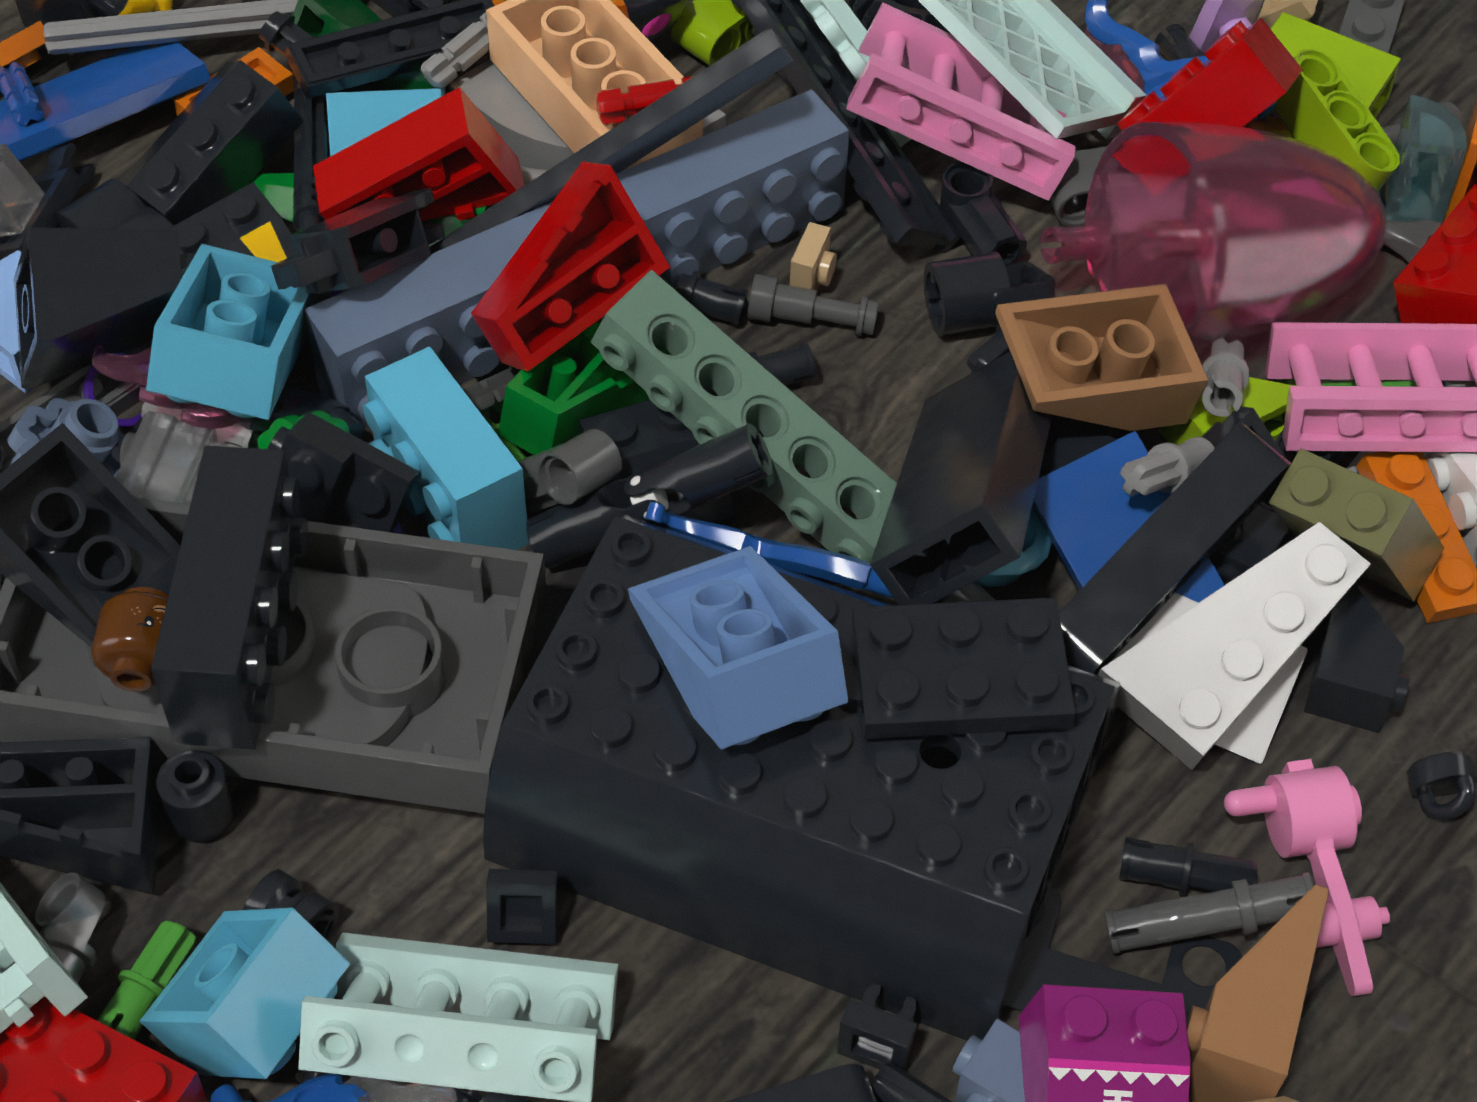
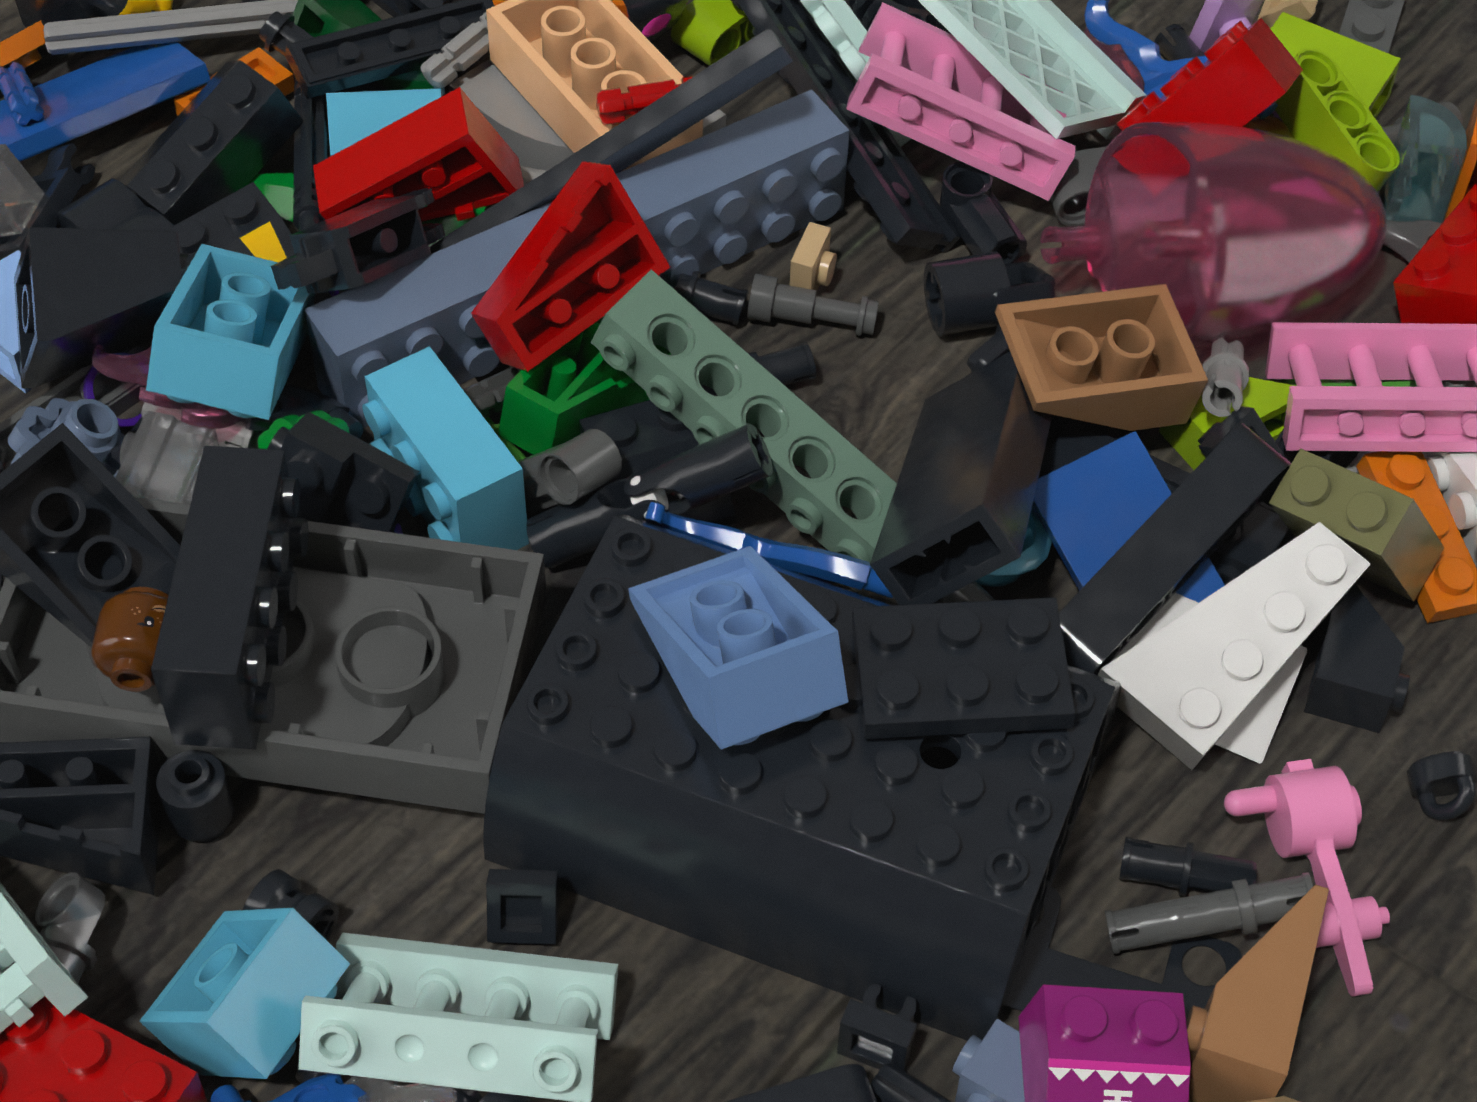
(148, 978): bright green axle -> none
(1164, 466): light grey axle -> none

